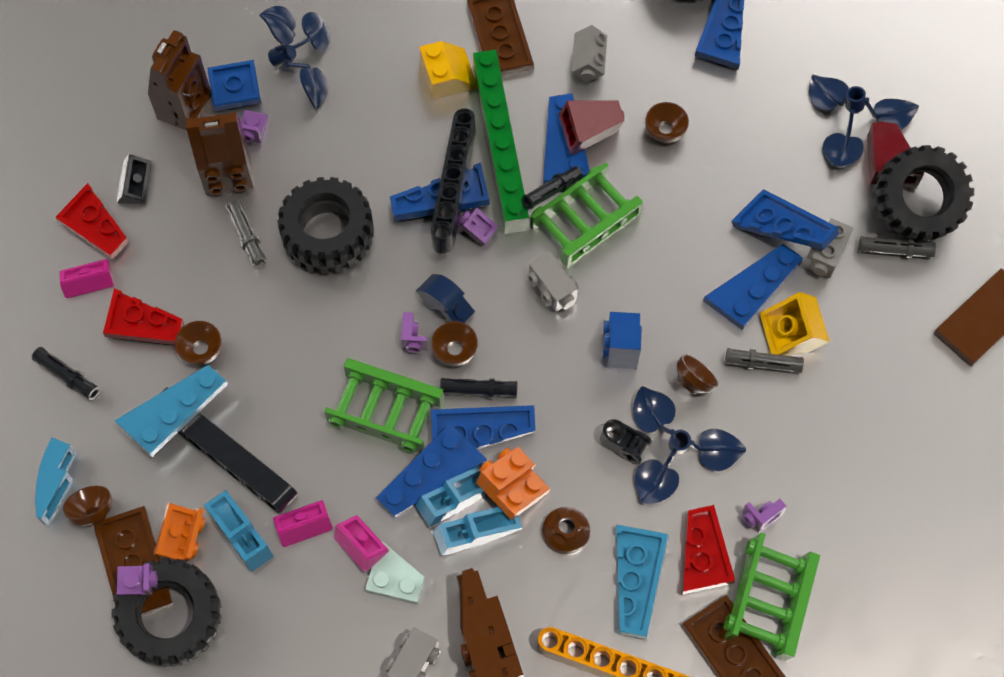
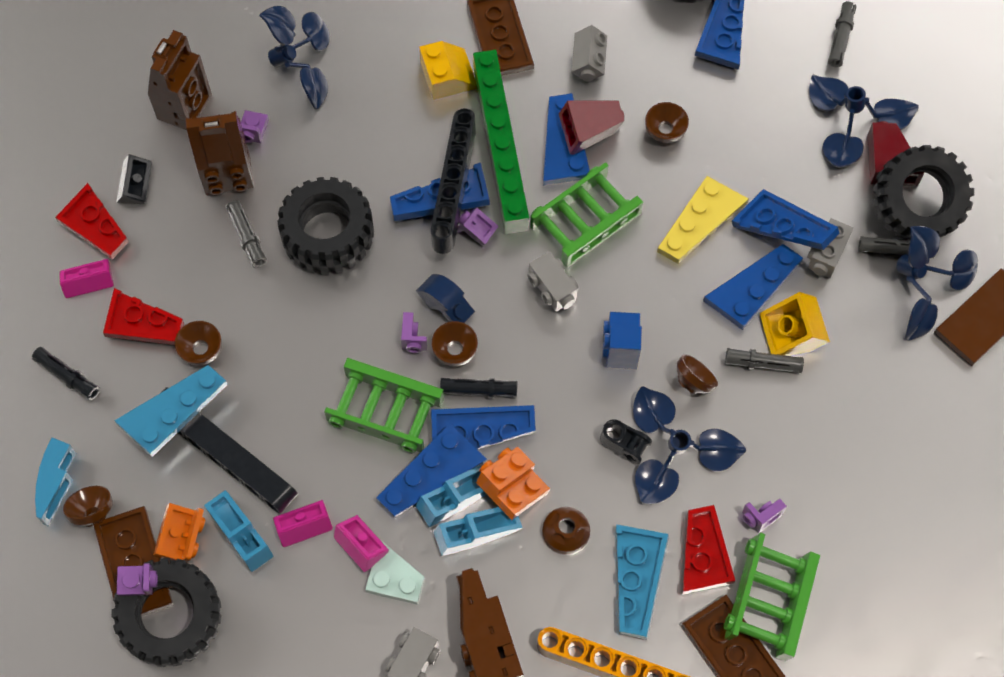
(234, 85): blue plate -> none
(559, 183): black pin -> none
(704, 213): none -> light yellow wing
(843, 27): none -> dark grey pin
(922, 247): none -> dark blue plant

